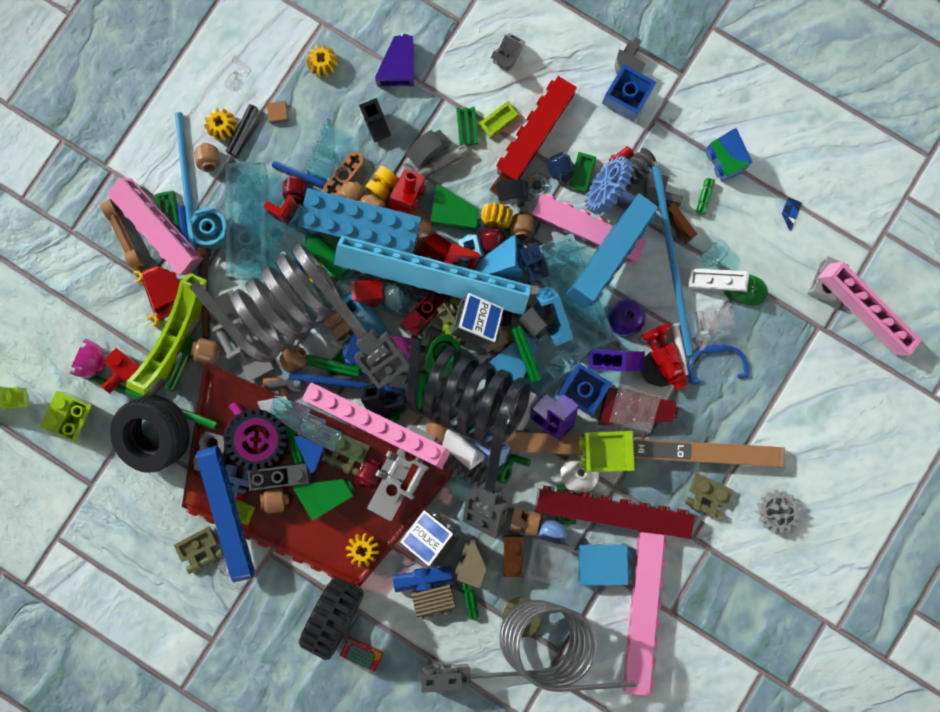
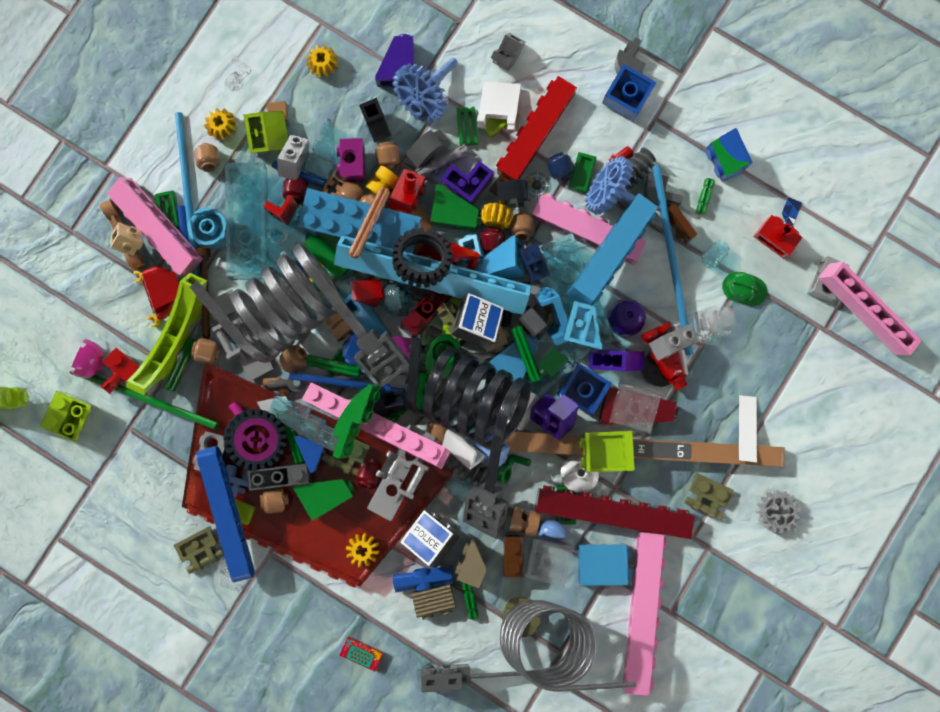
(126, 239): none -> tan brick
(133, 446): black tyre -> none
(241, 130): black axle -> none
(266, 131): none -> lime slope
(293, 157): none -> light grey brick
(331, 618): black tyre -> none
(351, 148): none -> magenta brick
(356, 412): none -> green slope
(369, 223): none -> nougat axle
(387, 155): none -> medium nougat head
(421, 91): none -> medium blue gear
(430, 239): none -> black tyre
(468, 186): none -> dark purple brick
(499, 102): none -> white flag
(552, 363): none -> dark green brick
(583, 326): none -> medium azure wing
(673, 342): none -> light grey brick
(715, 349): blue piece -> none
(718, 279): white tile -> none
(747, 428): none -> white sticker
(778, 236): none -> red brick

